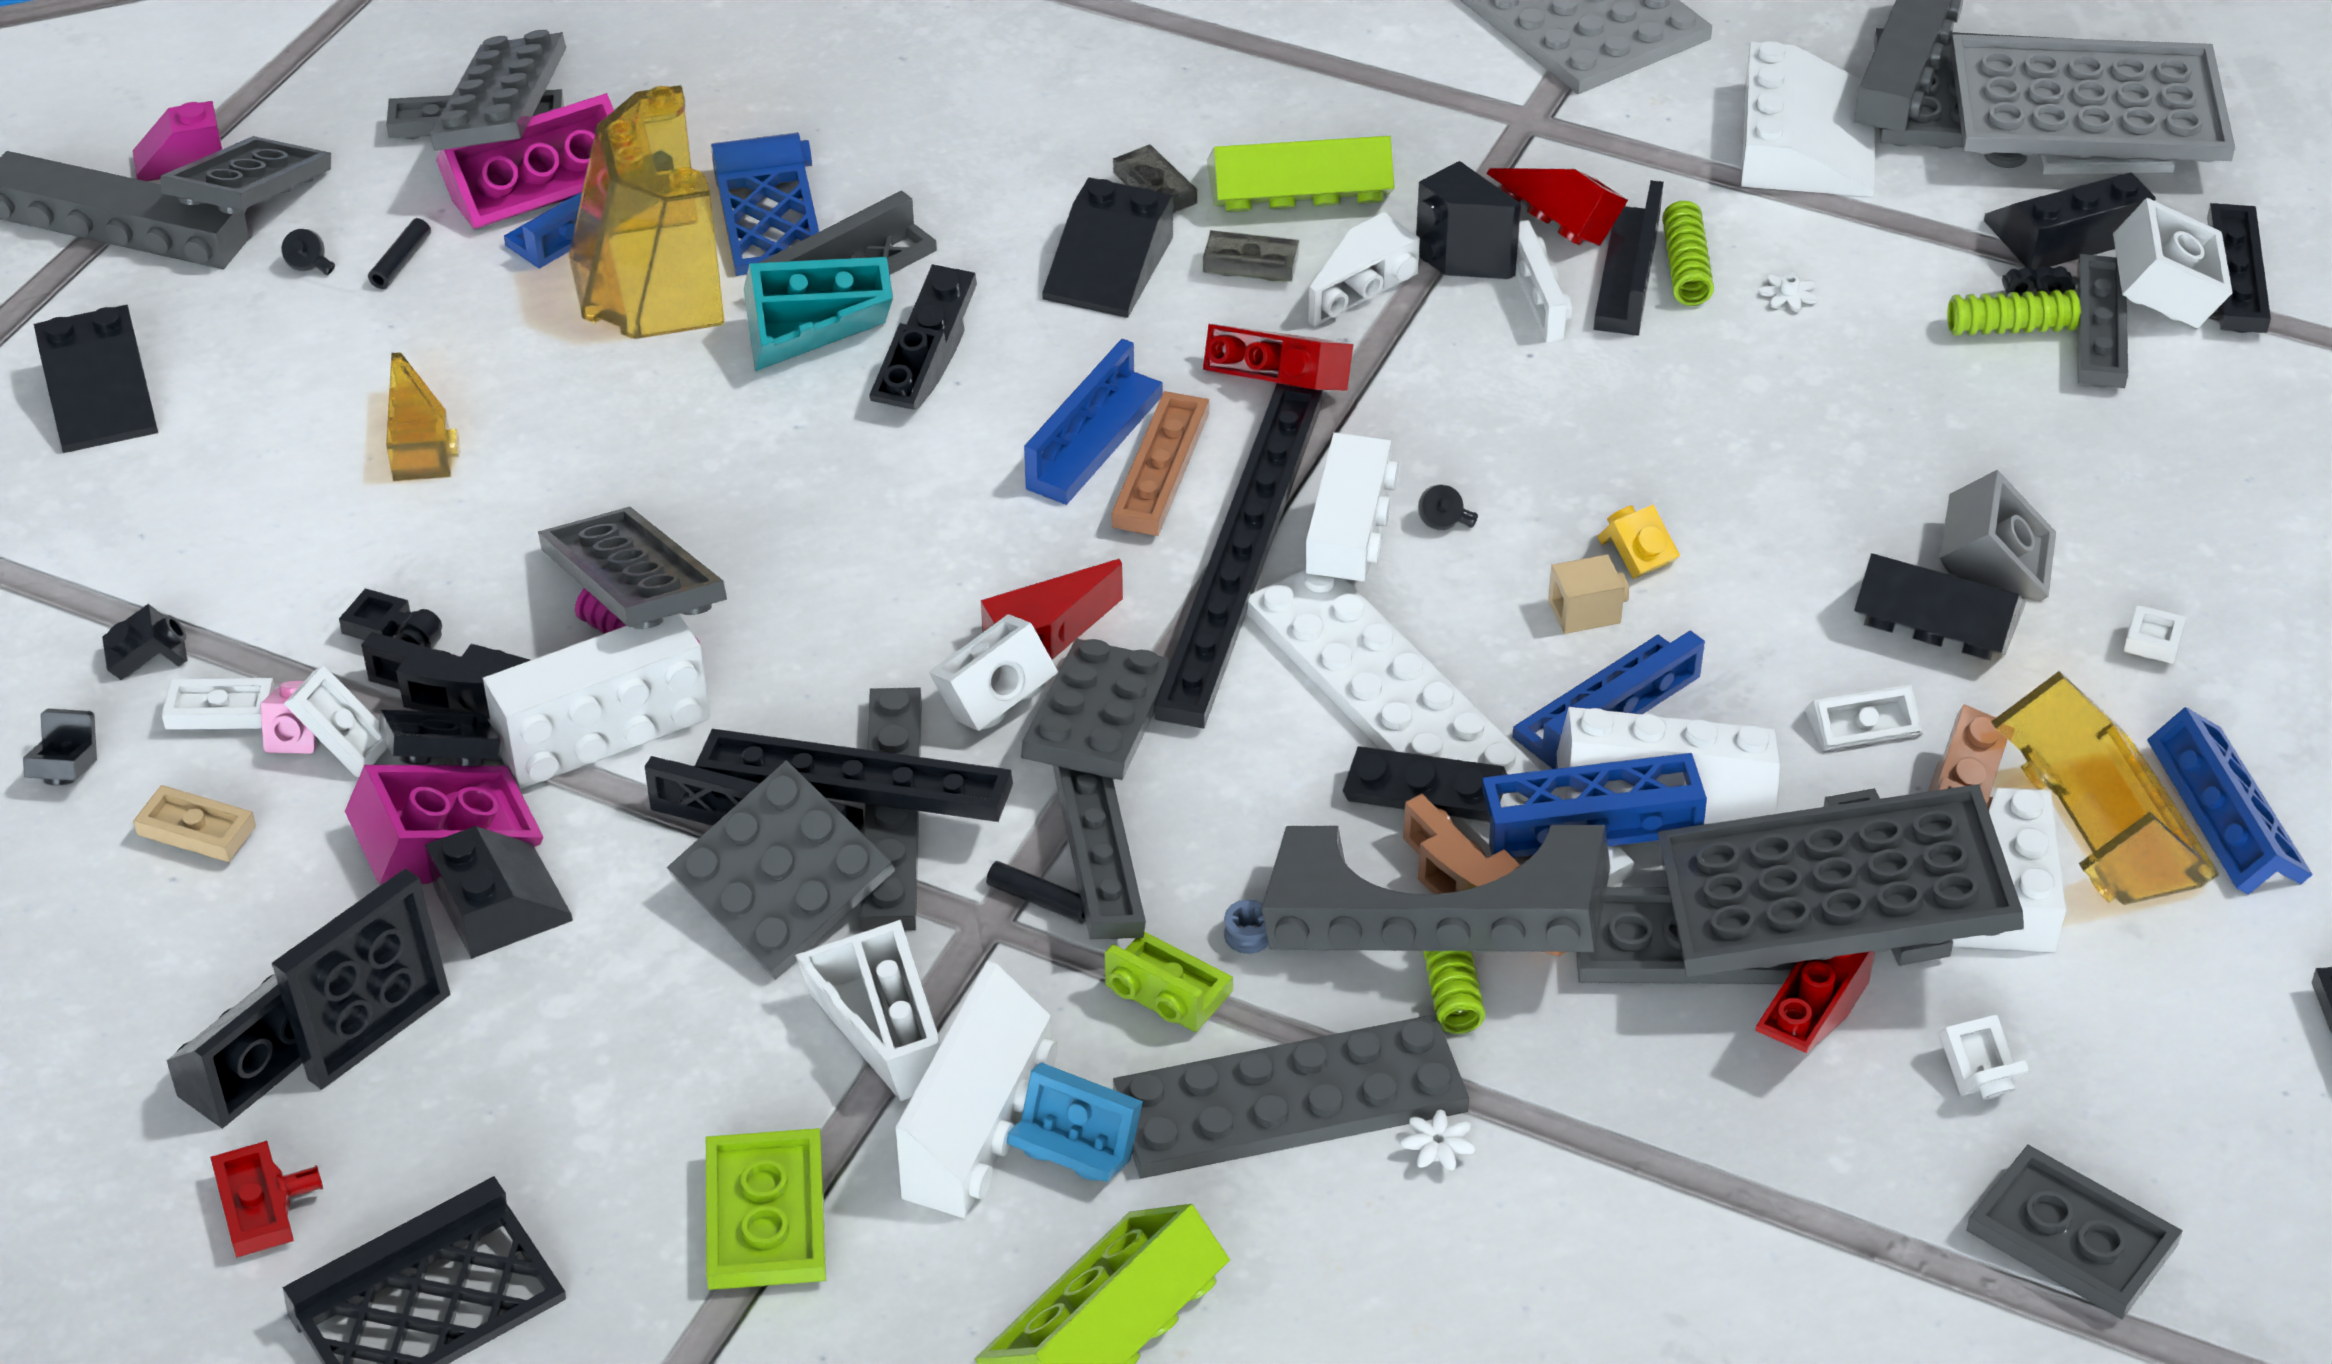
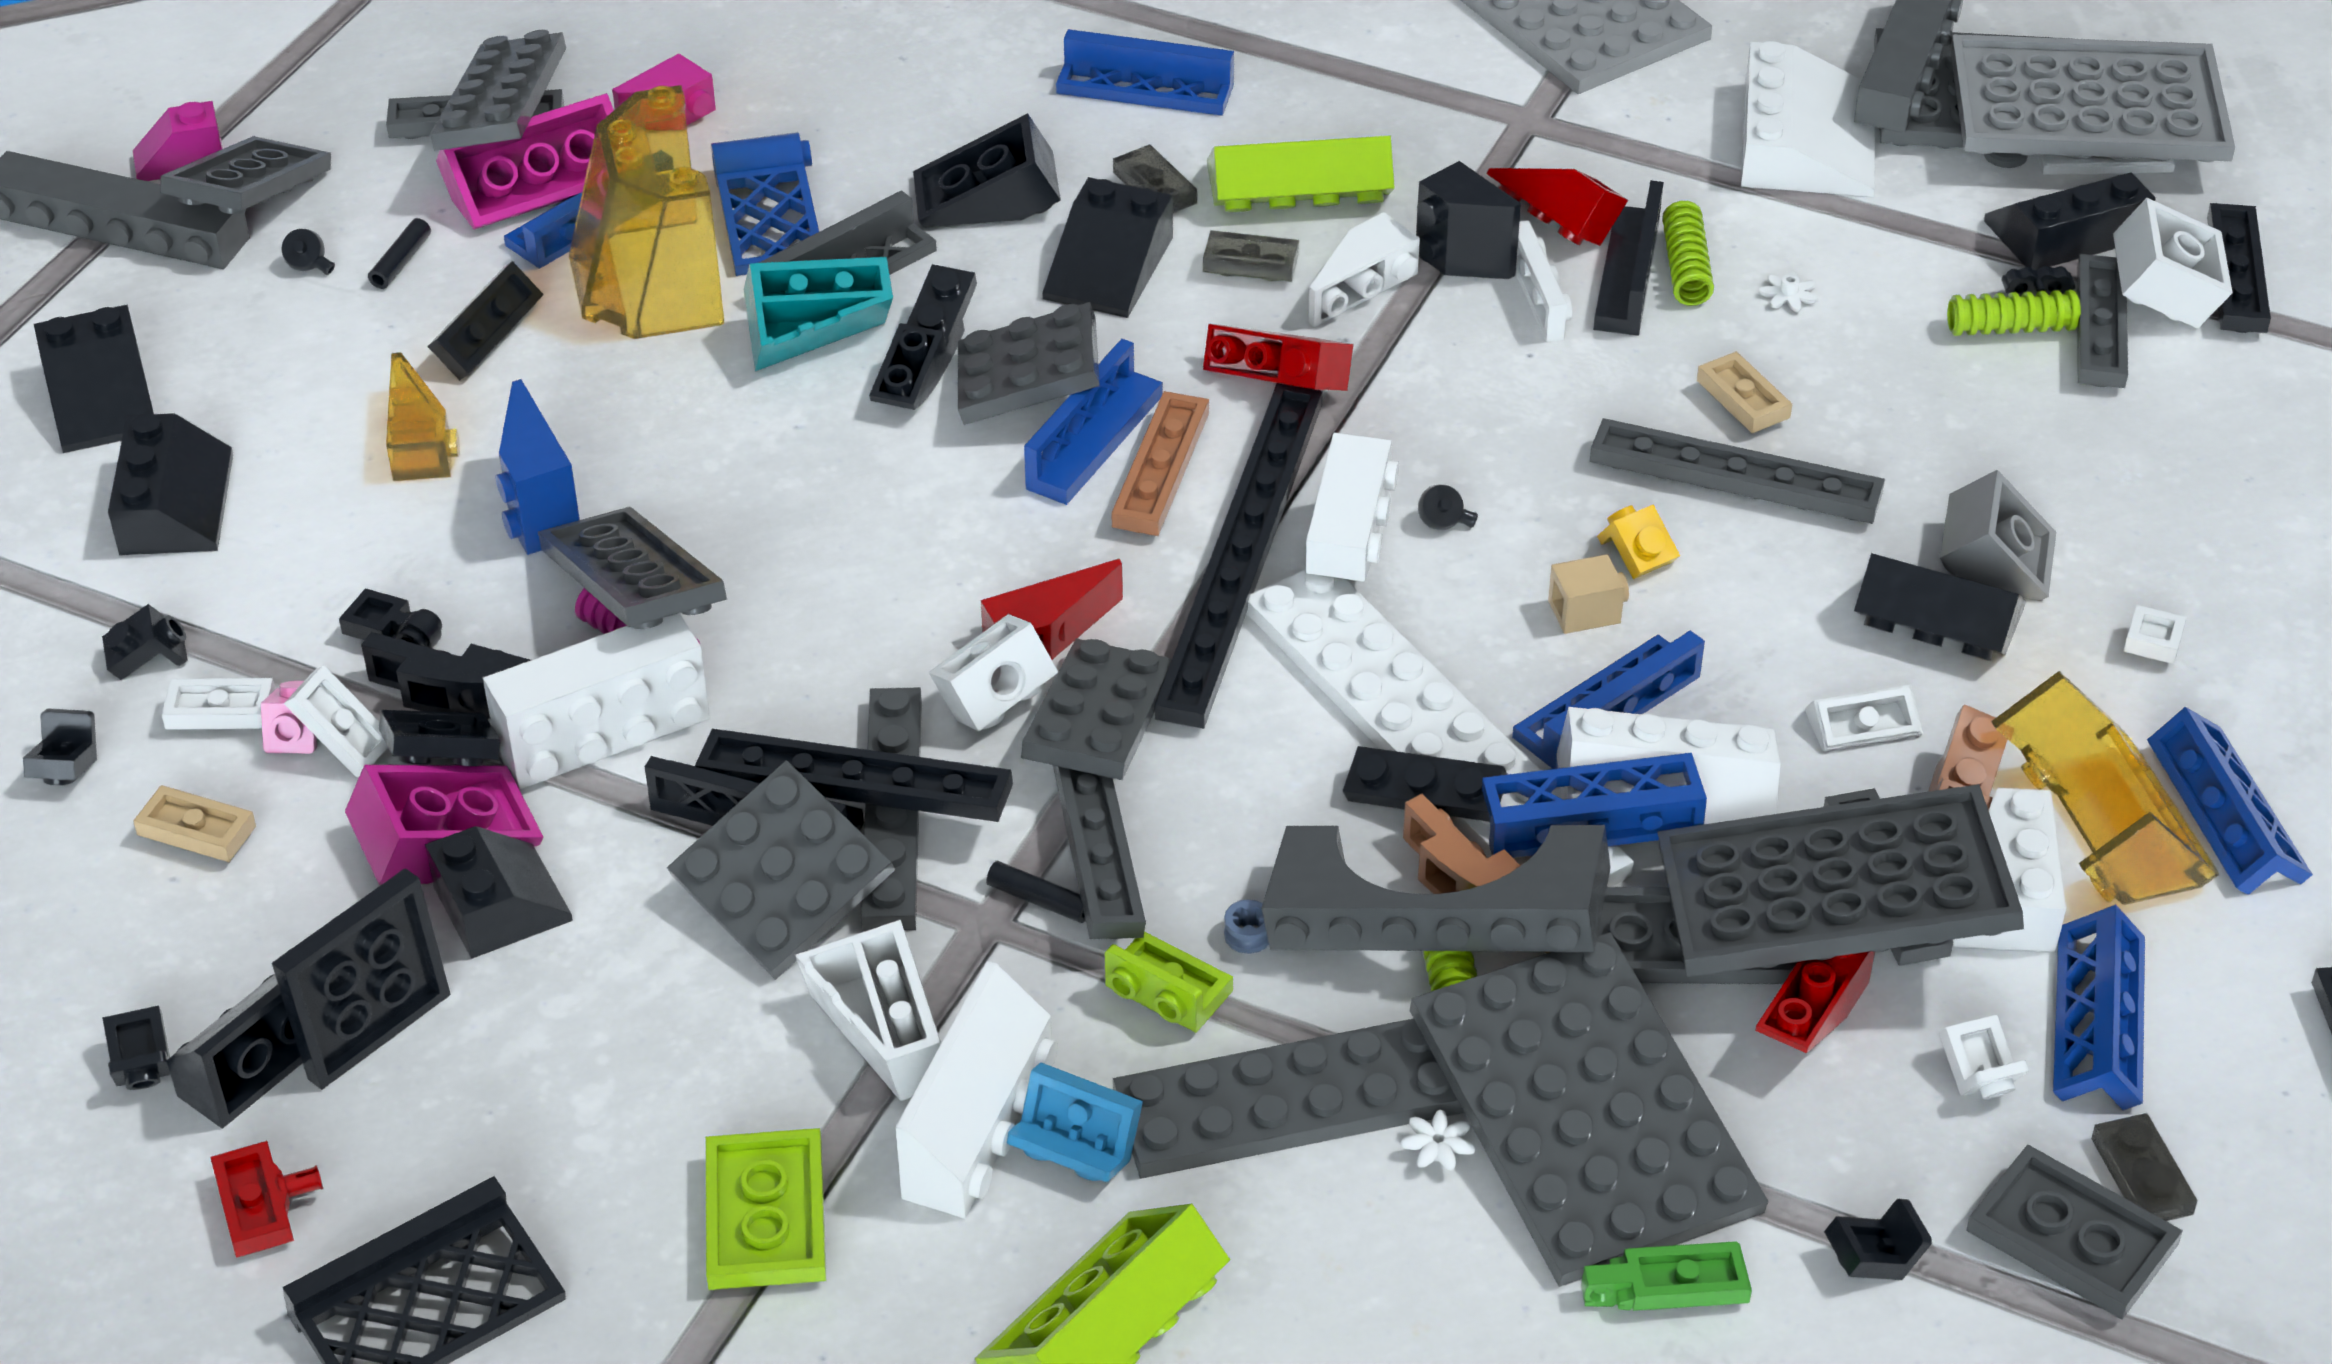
(137, 1048): none -> black bracket
(168, 486): none -> black slope
(485, 320): none -> black plate
(534, 474): none -> blue slope
(675, 71): none -> dark pink slope
(989, 179): none -> black slope
(1027, 362): none -> dark grey plate
(1148, 67): none -> blue fence
(1586, 1107): none -> dark grey plate
(1669, 1278): none -> bright green hinge
(1737, 470): none -> dark grey plate
(1744, 392): none -> tan plate
(1880, 1246): none -> black bracket
(2113, 997): none -> blue fence
(2144, 1167): none -> clear smoke plate

